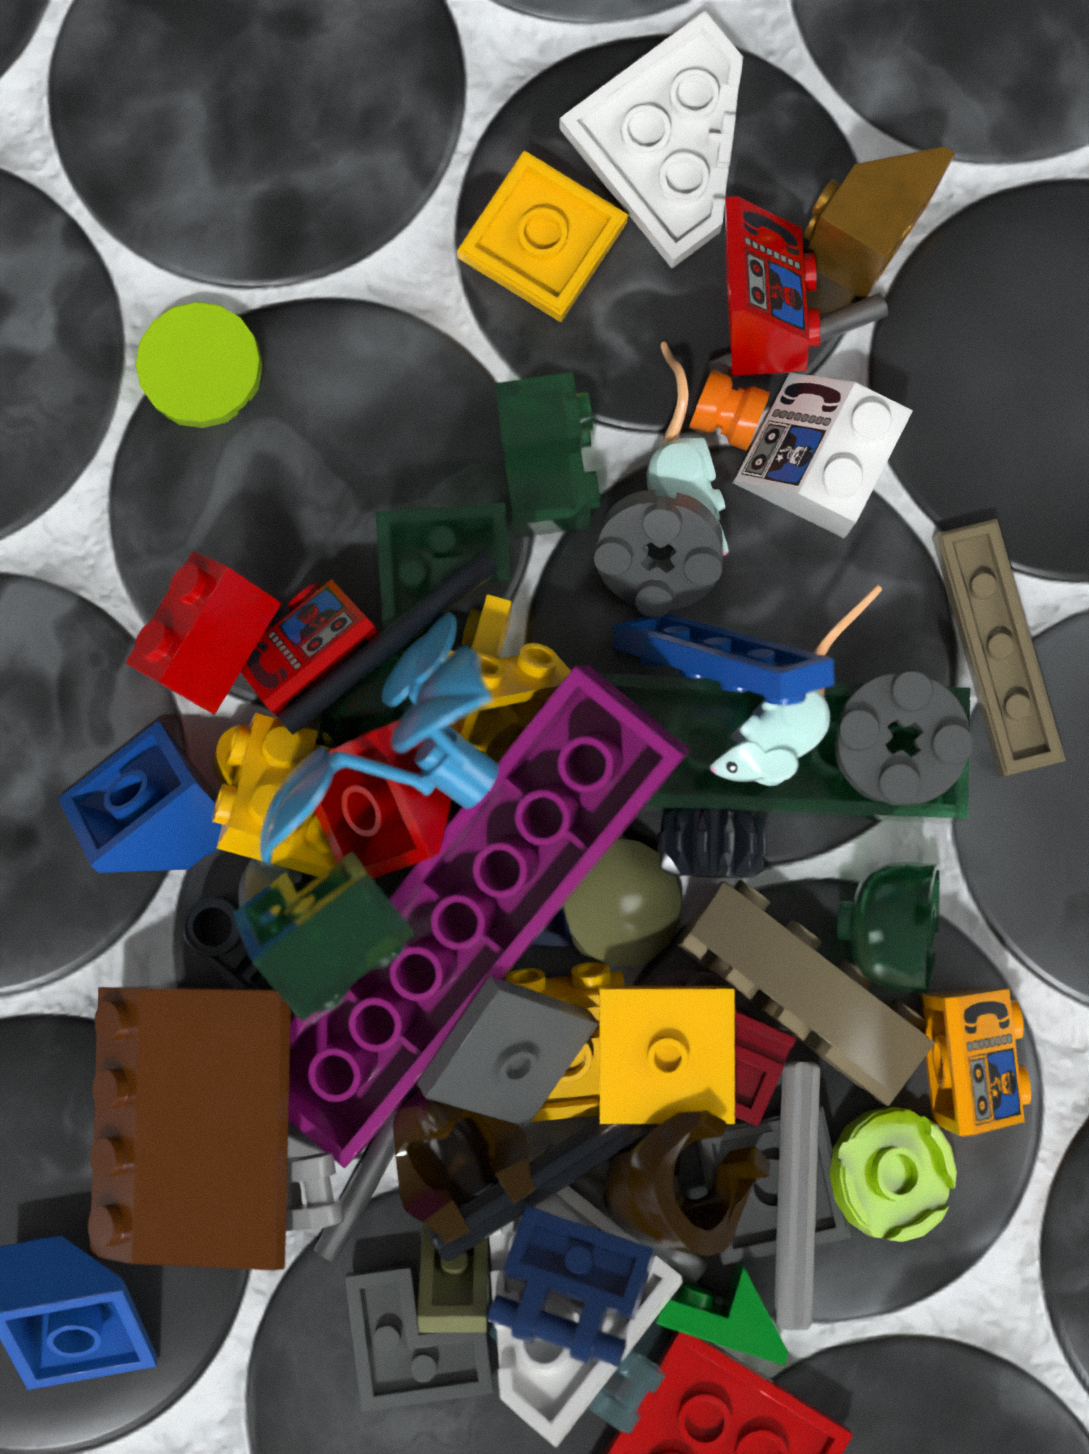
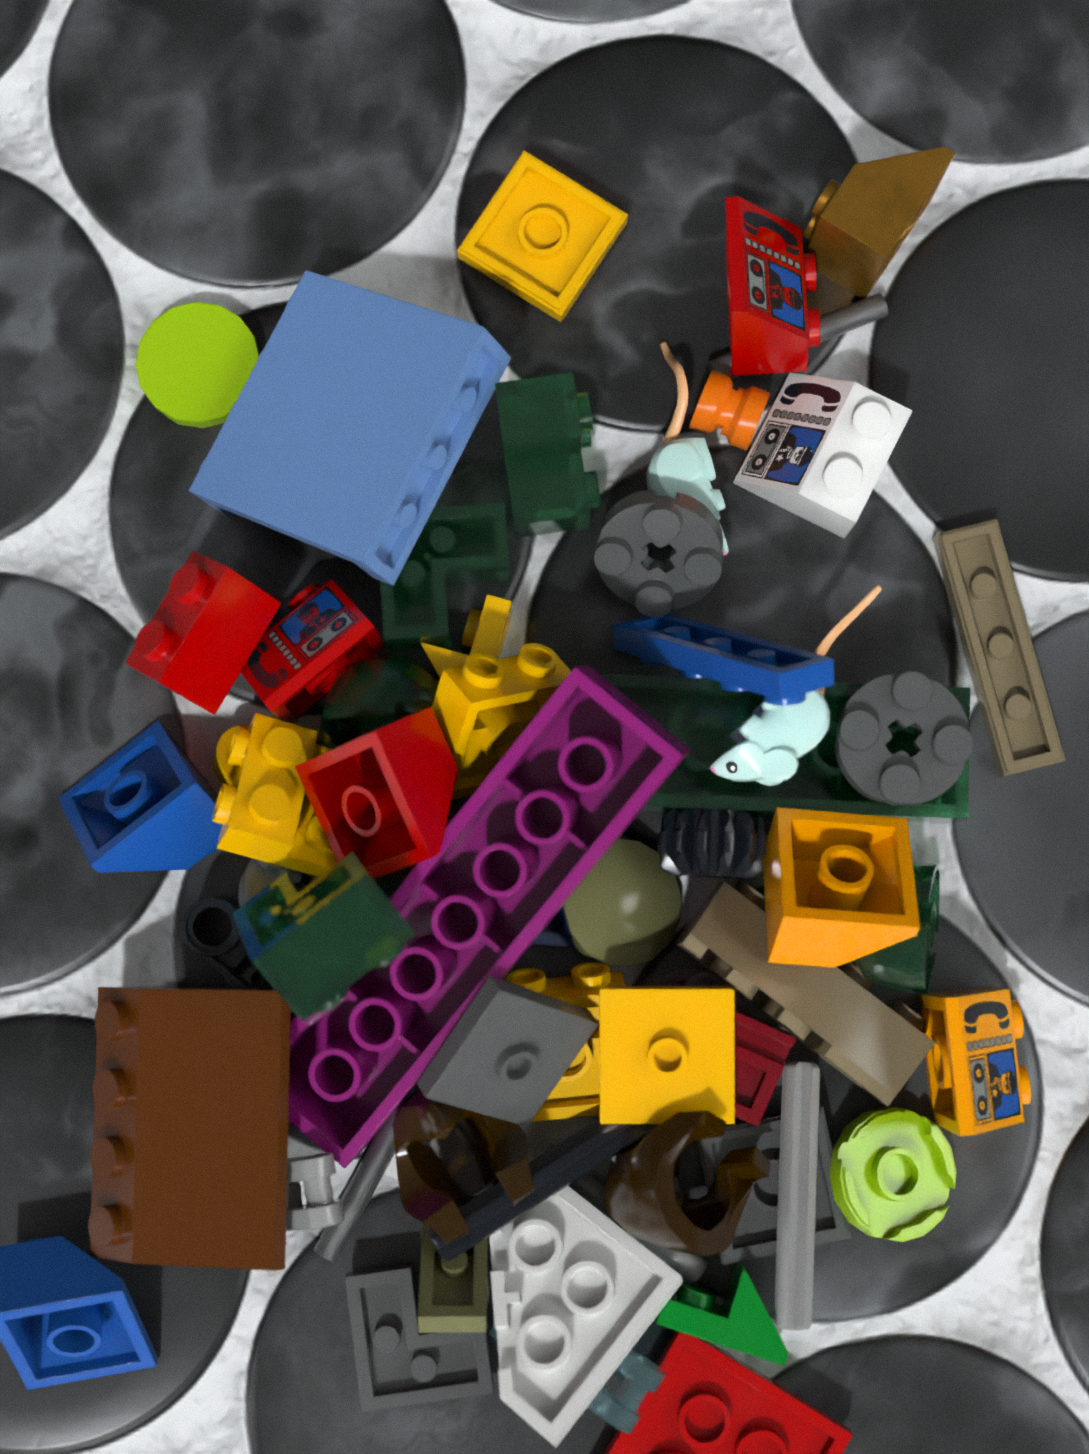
(352, 422): none -> medium blue panel
(387, 642): black bar -> none
(440, 694): dark azure plant -> none
(580, 1265): dark blue plate -> none
(666, 136): white plate -> none
(837, 886): none -> light orange slope

